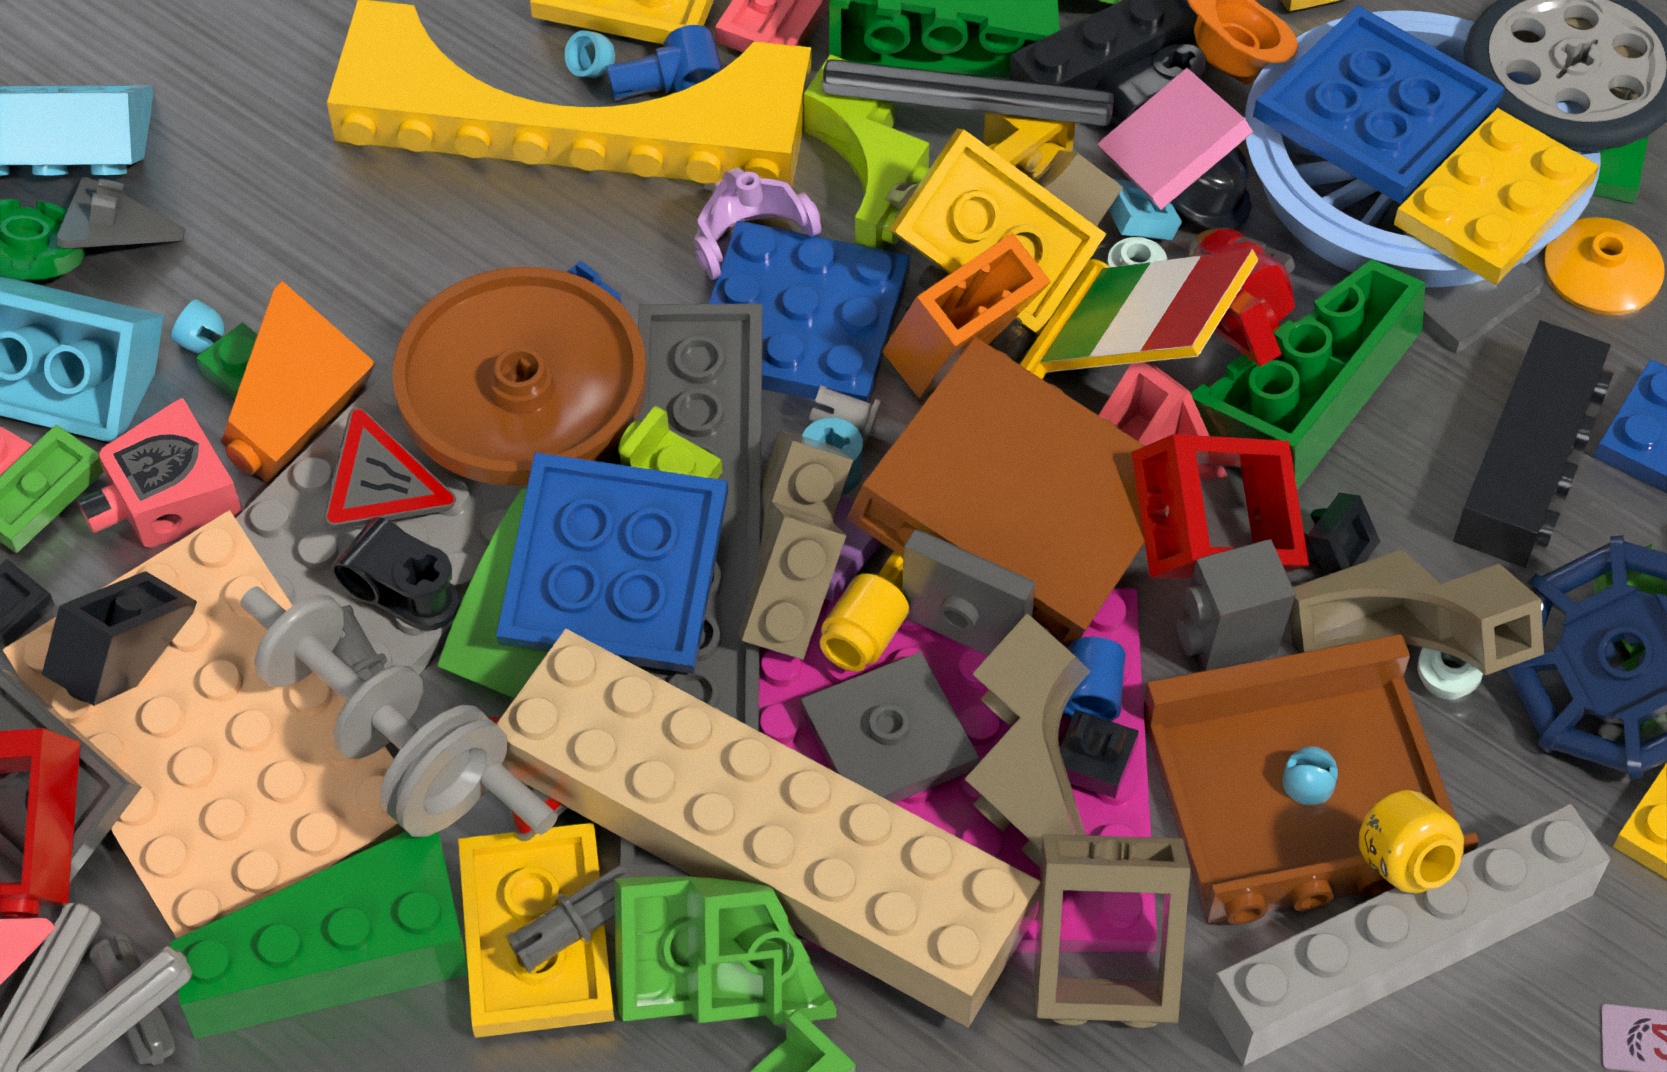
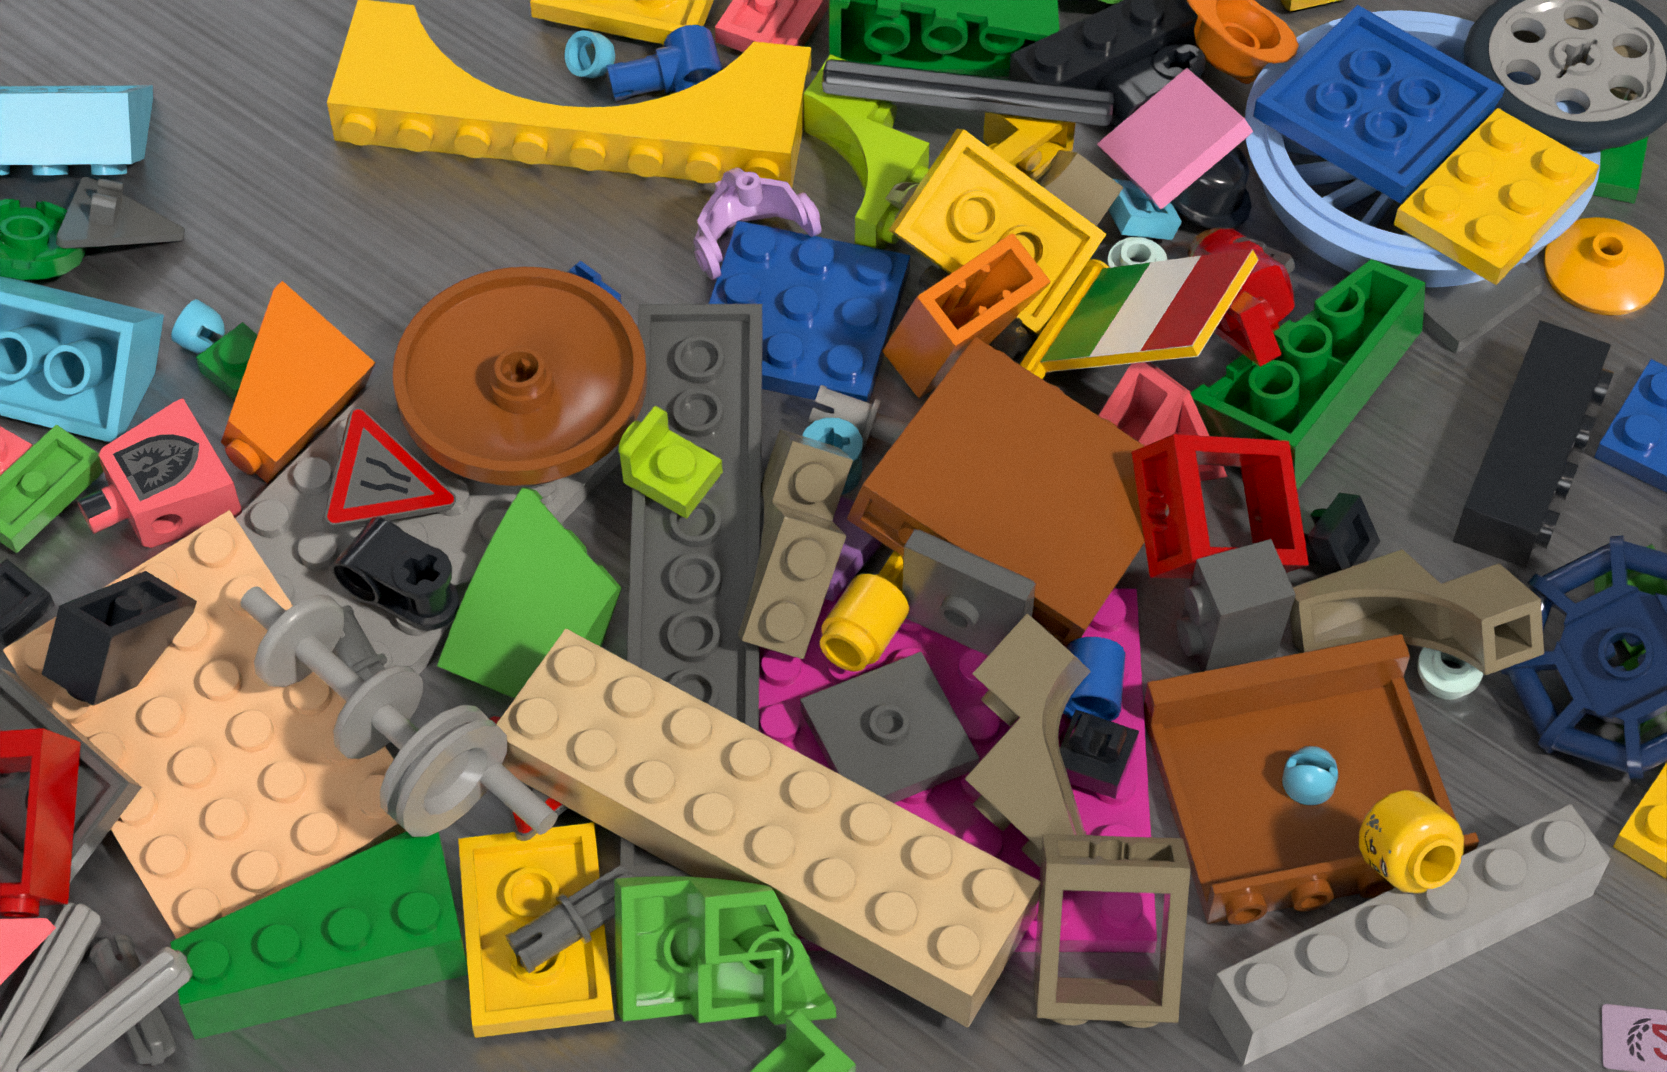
(614, 560): blue plate -> none

